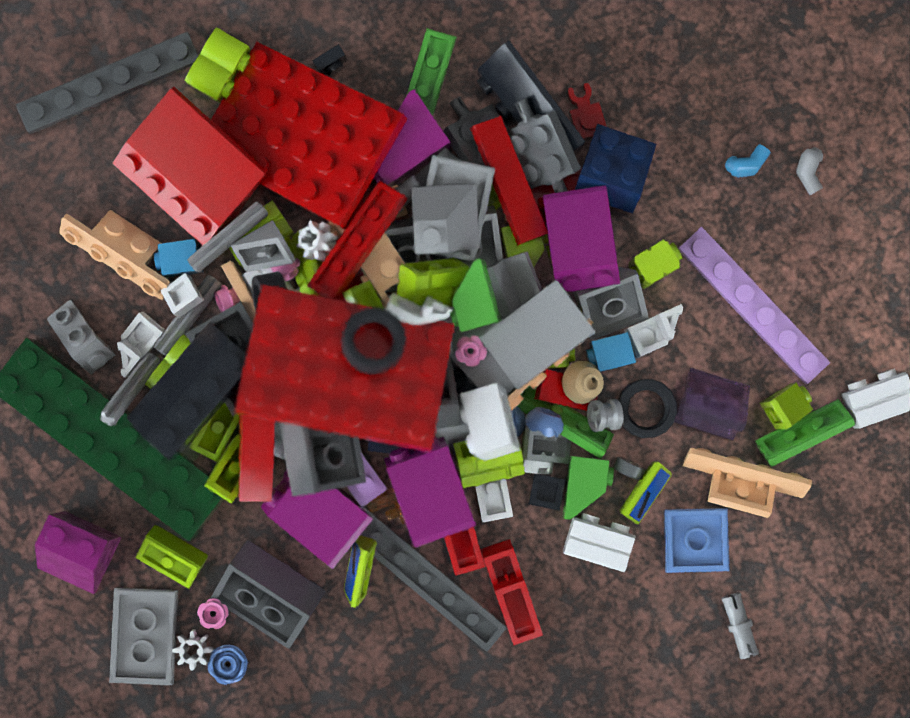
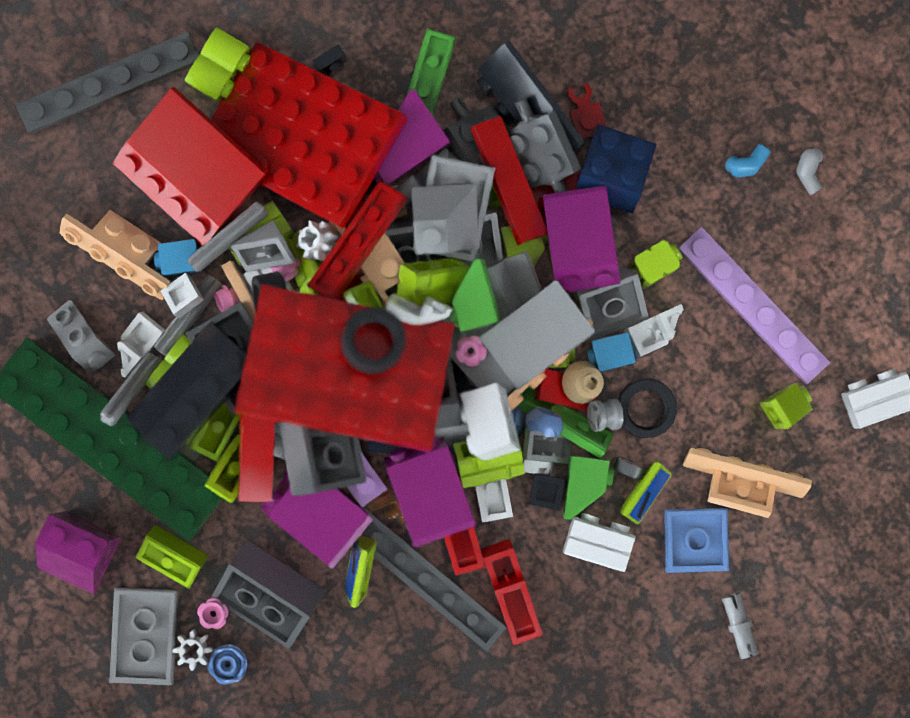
(713, 404): clear purple bracket -> none
(805, 433): bright green tile -> none

